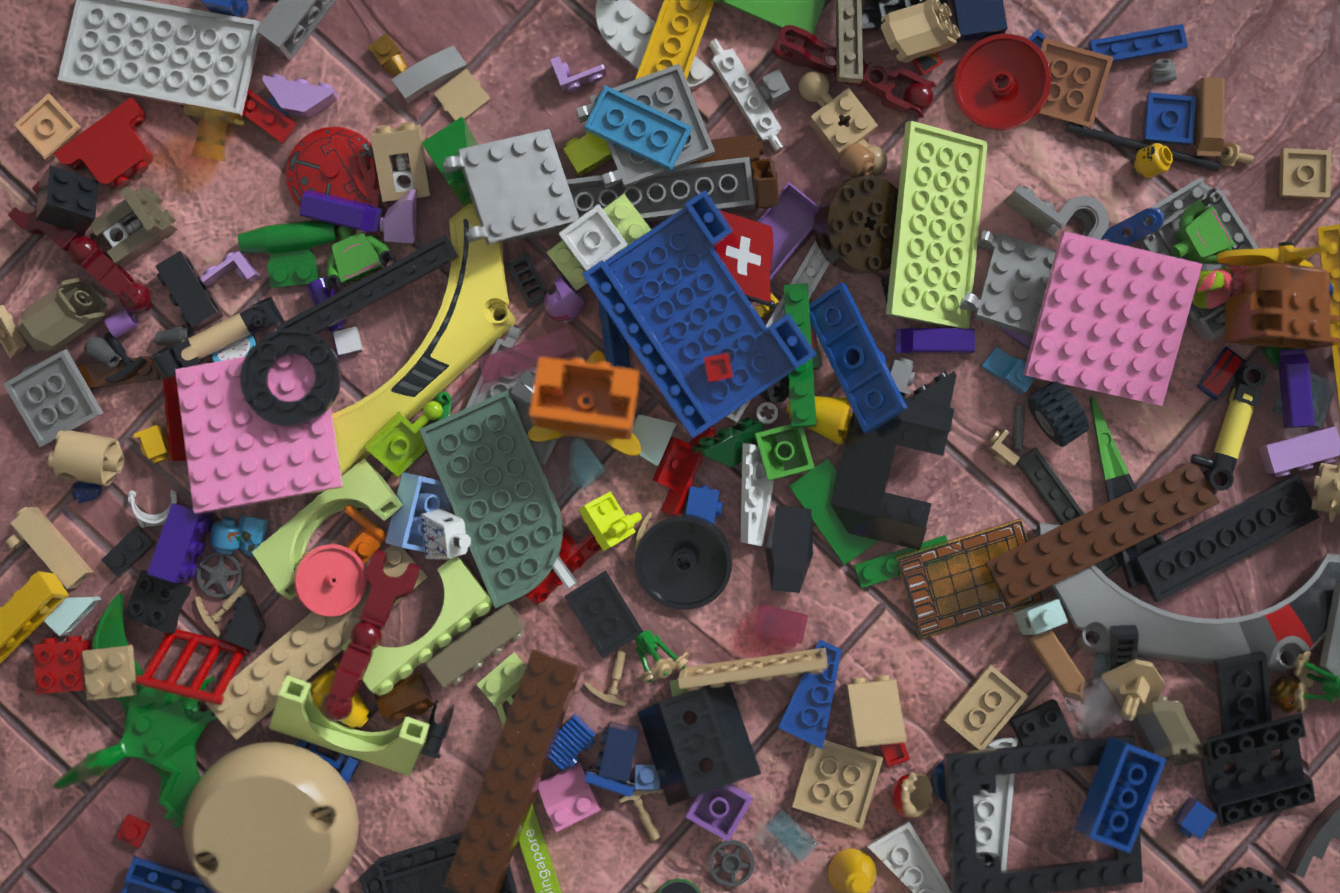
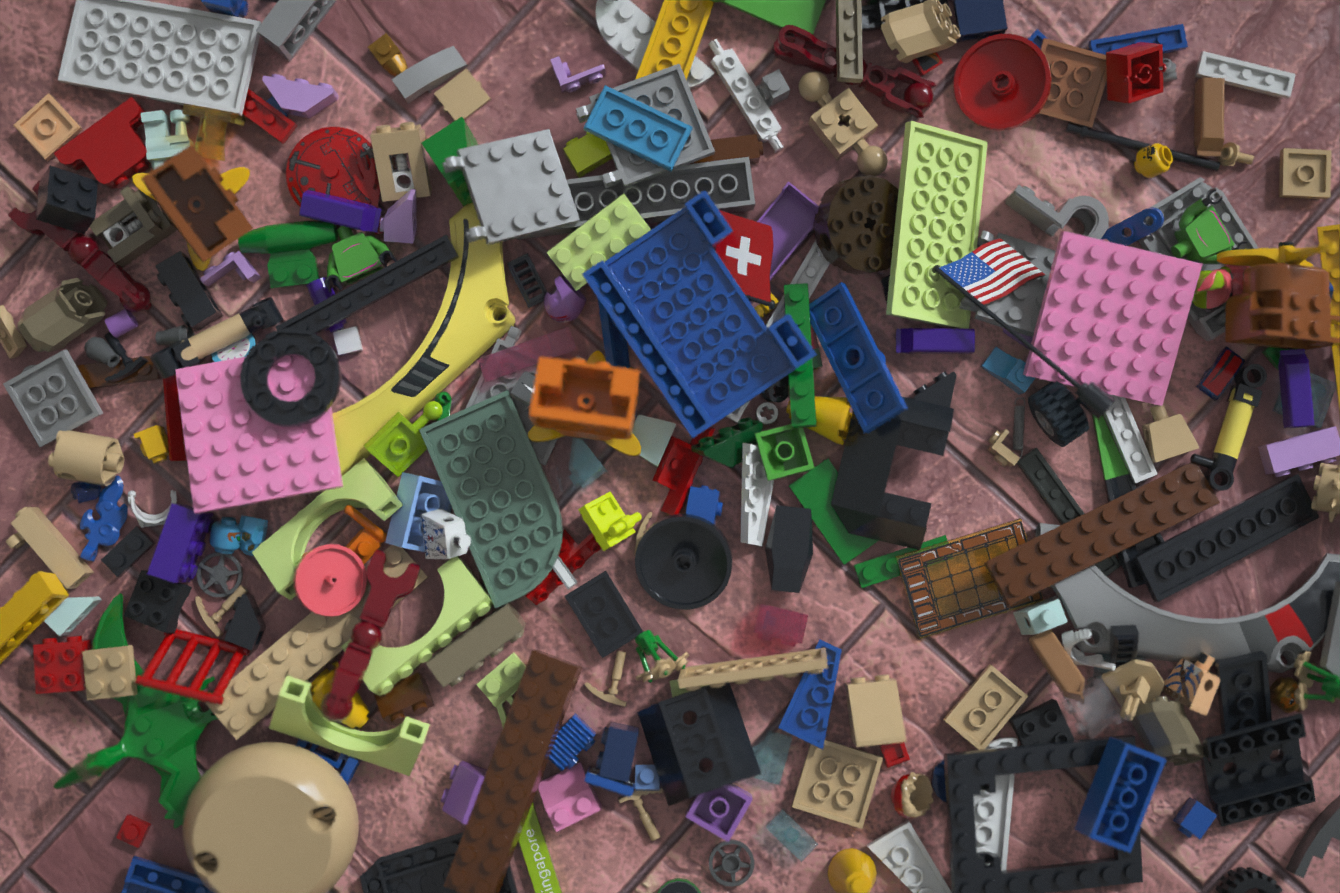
(112, 518): none -> blue piece
(159, 142): none -> light aqua hips
(198, 202): none -> dark orange brick
(436, 734): black piece -> none
(464, 790): none -> medium lavender slope
(593, 237): white plate -> none
(718, 367): red plate -> none
(764, 183): reddish brown brick -> none
(772, 756): none -> clear light blue tile
(856, 160): medium nougat head -> none
(902, 375): light grey brick -> none
(993, 274): none -> flag
(1070, 638): none -> white helmet
(1129, 440): none -> white plate
(1134, 72): none -> red brick
(1167, 435): none -> tan torso
(1169, 119): blue plate -> none
(1193, 683): none -> light nougat torso
(1246, 75): none -> white plate

